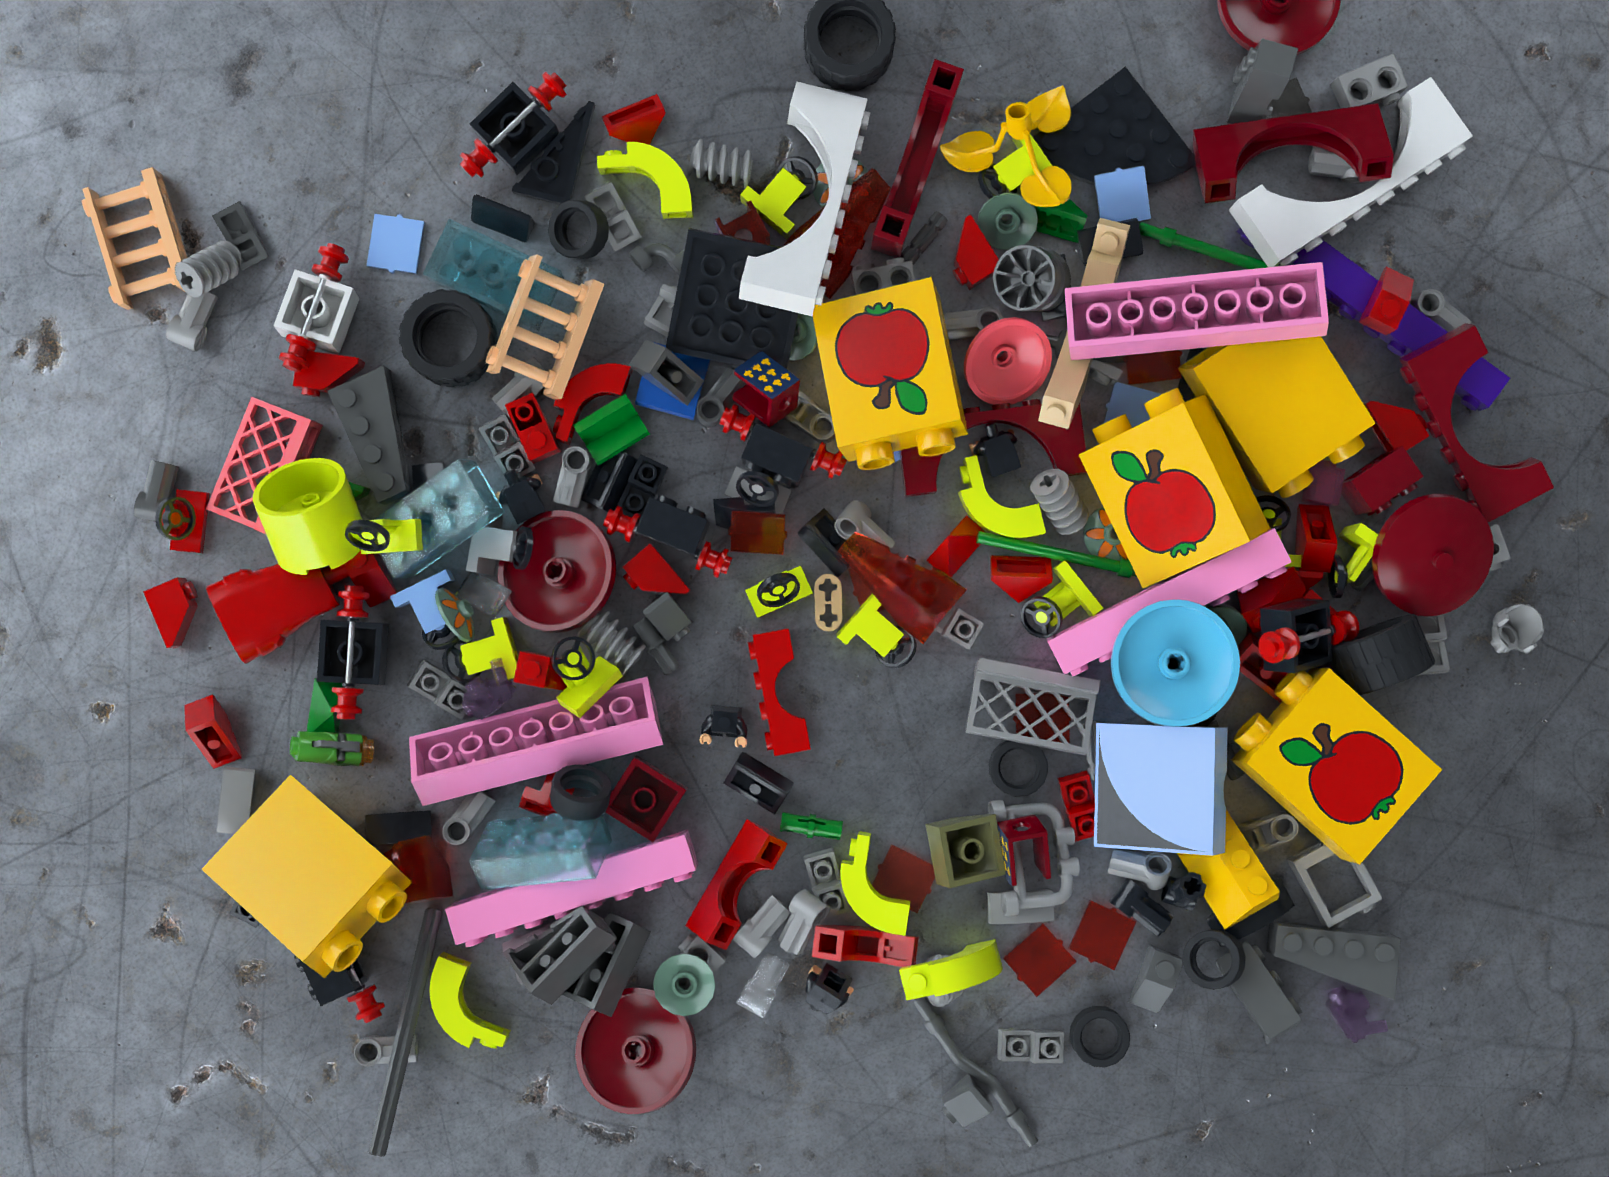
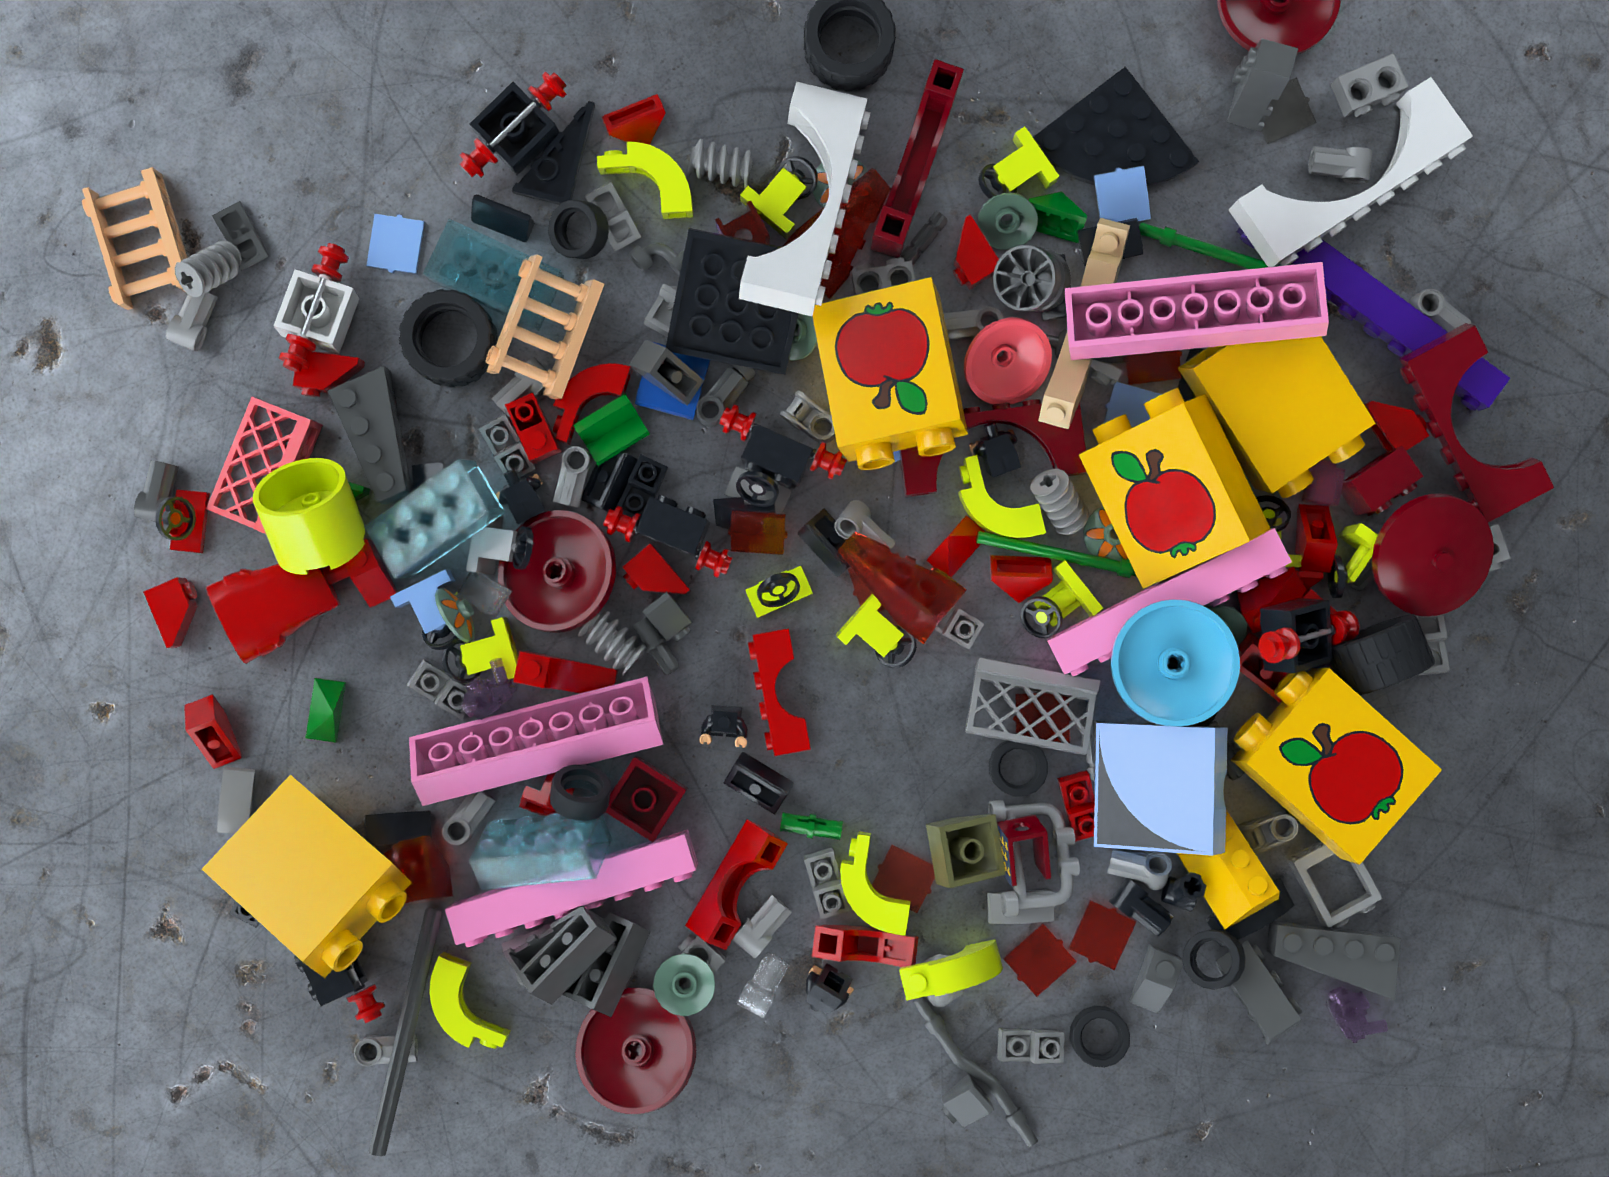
(332, 748): bright green piece -> none
(352, 652): black brick -> none
(385, 535): neon yellow piece -> none
(584, 680): neon yellow piece -> none
(766, 389): piece -> none
(806, 913): light grey piece -> none
(836, 602): tan beam -> none
(1048, 113): yellow plant -> none
(1351, 133): dark red arch -> none
(1388, 302): red slope -> none
(1517, 629): light grey hair -> none

